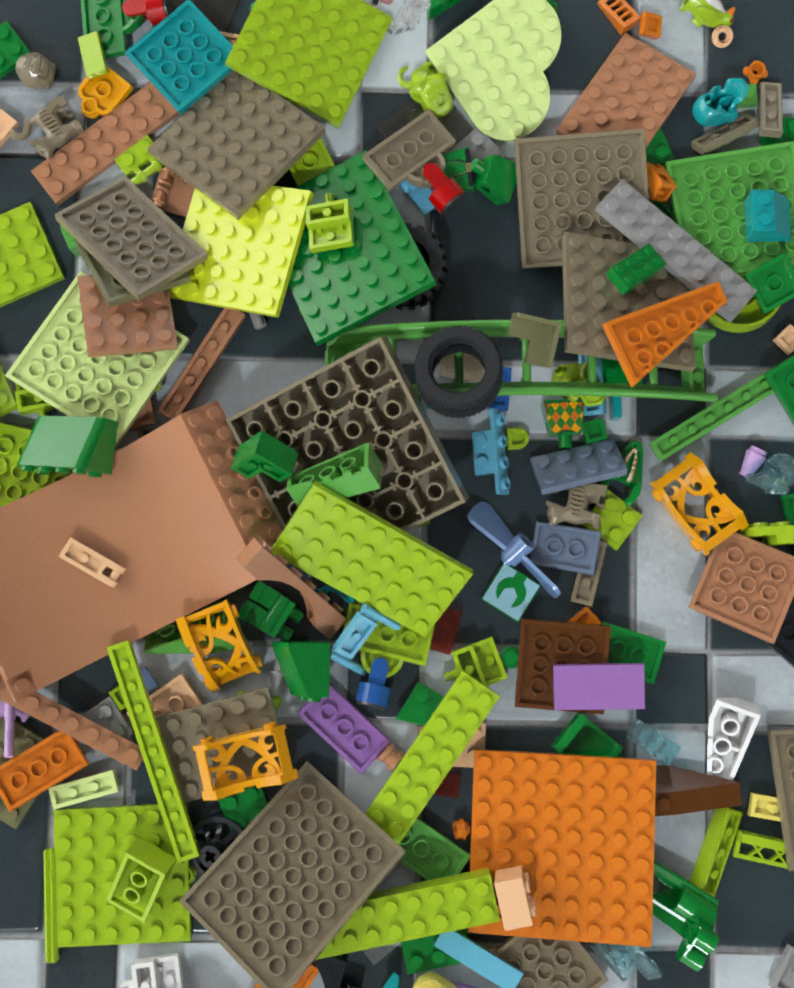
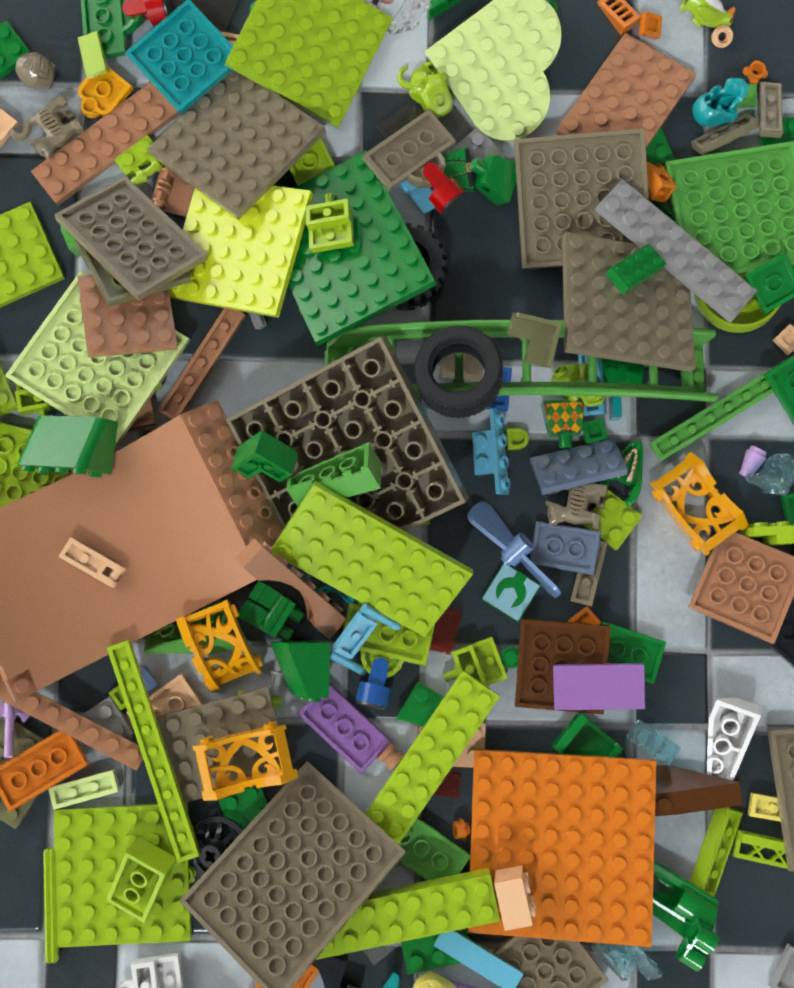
(655, 331): orange wing -> none
(767, 216): teal slope -> none

